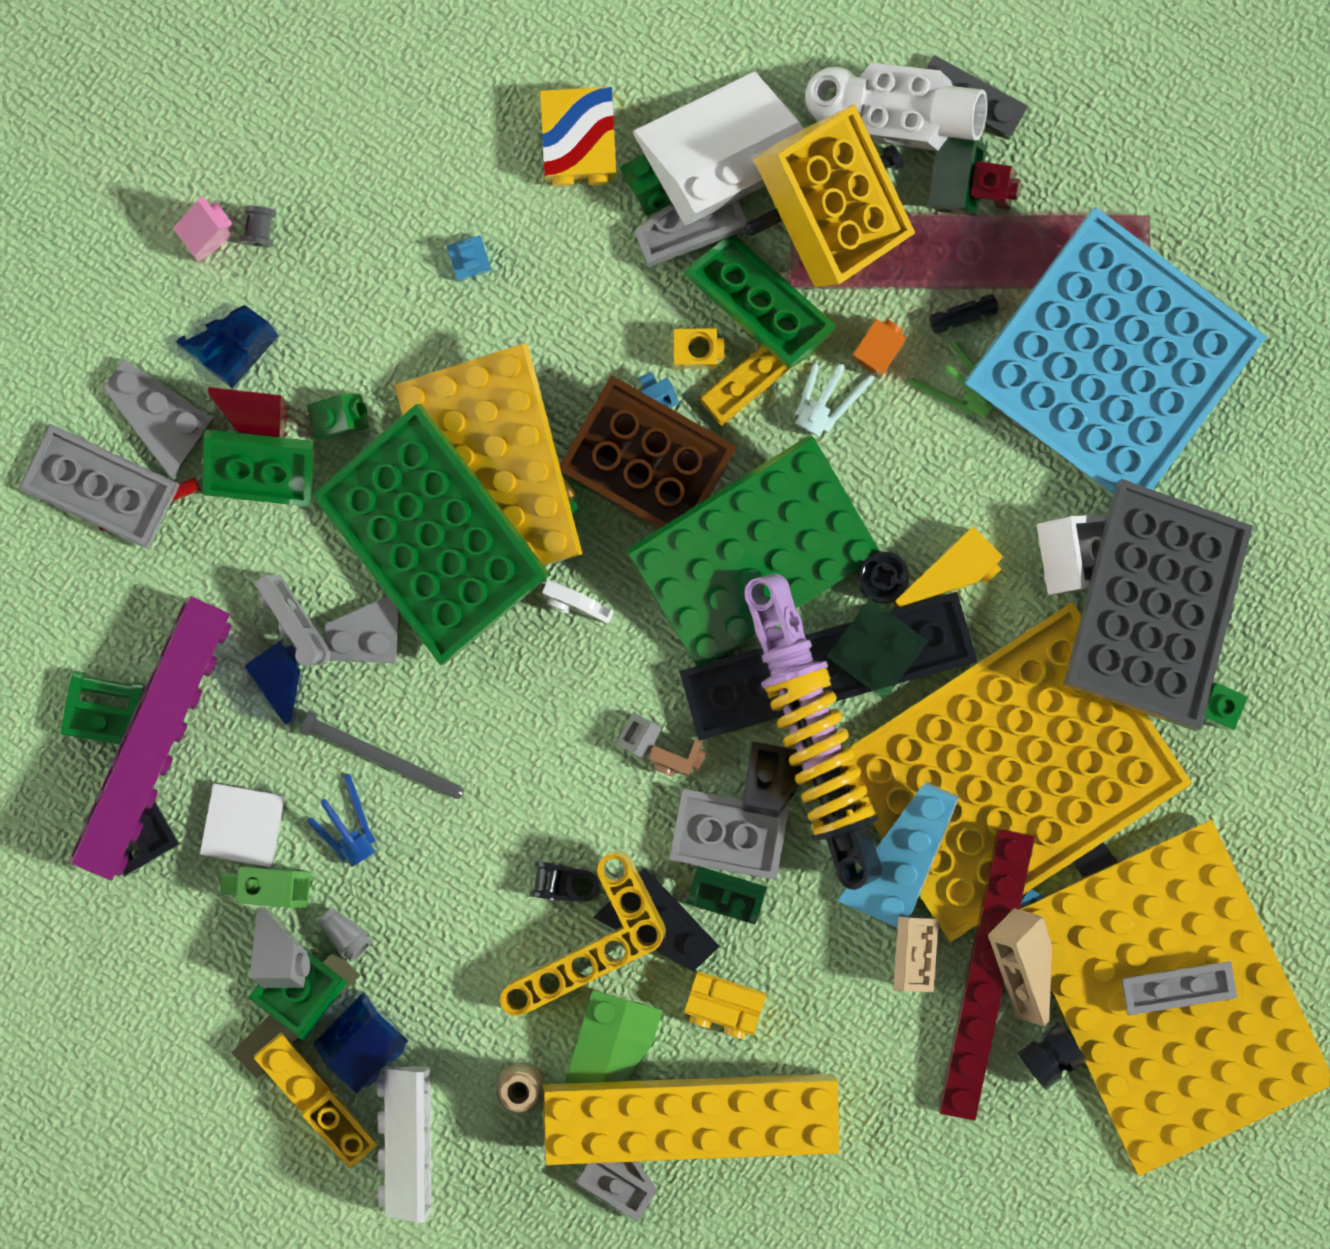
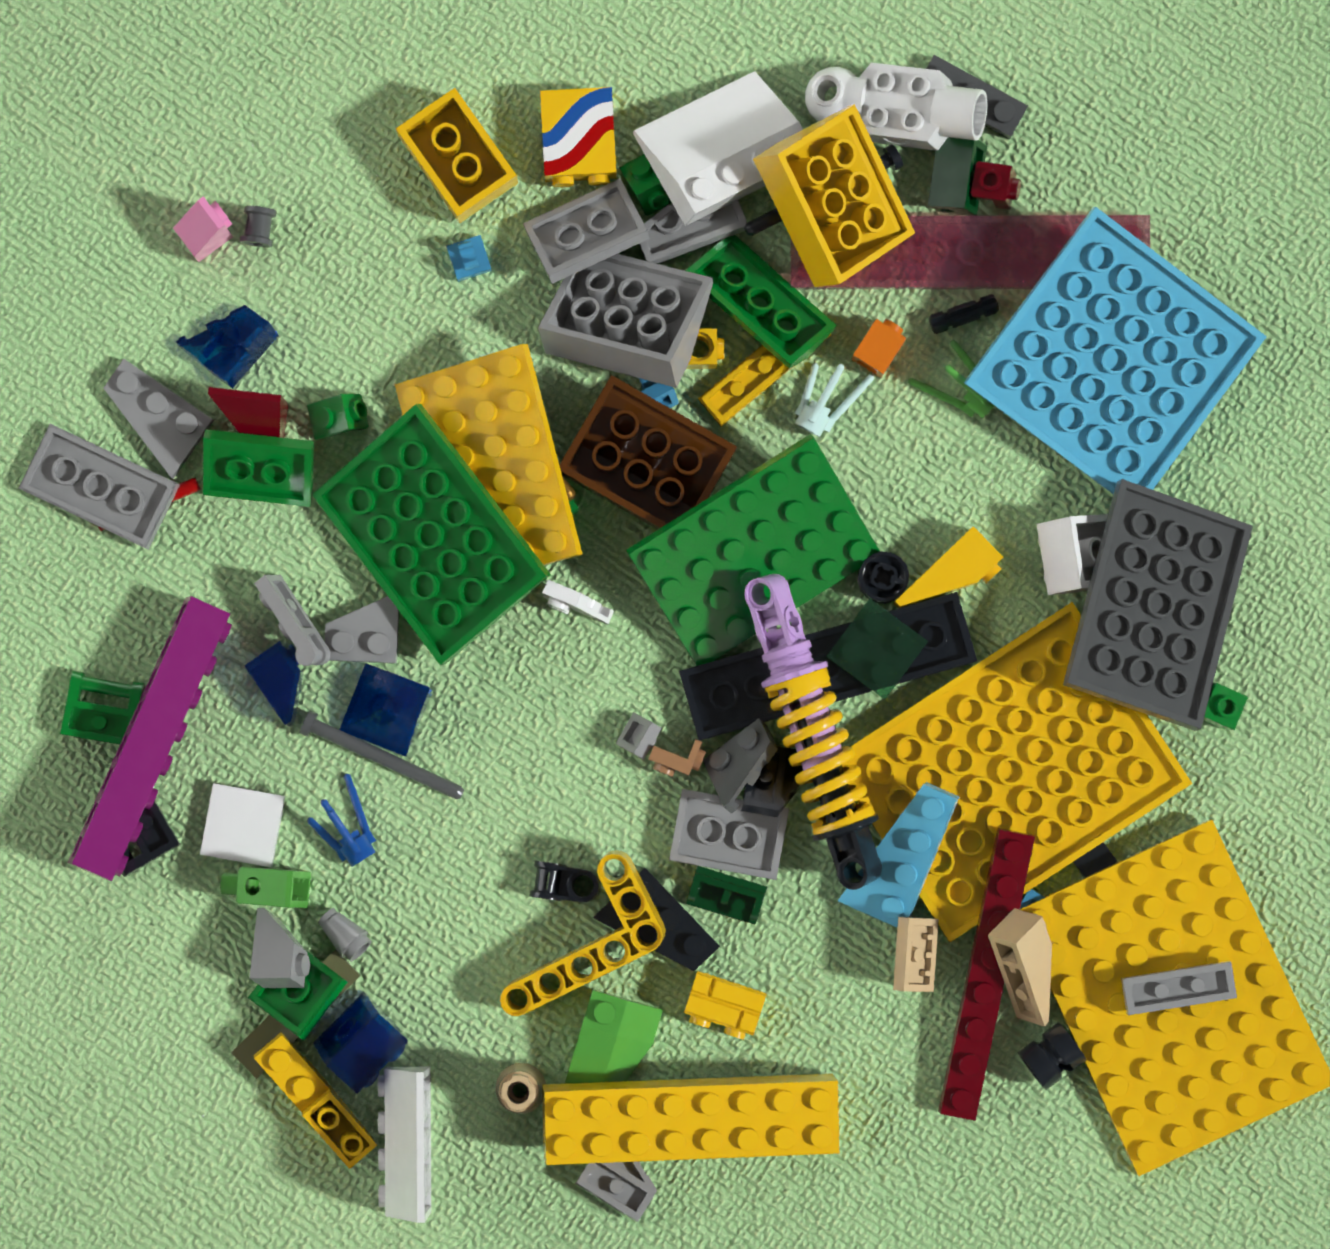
(386, 709): none -> clear blue slope
(457, 155): none -> yellow brick
(586, 231): none -> light grey plate
(628, 318): none -> light grey slope
(740, 762): none -> dark grey wing

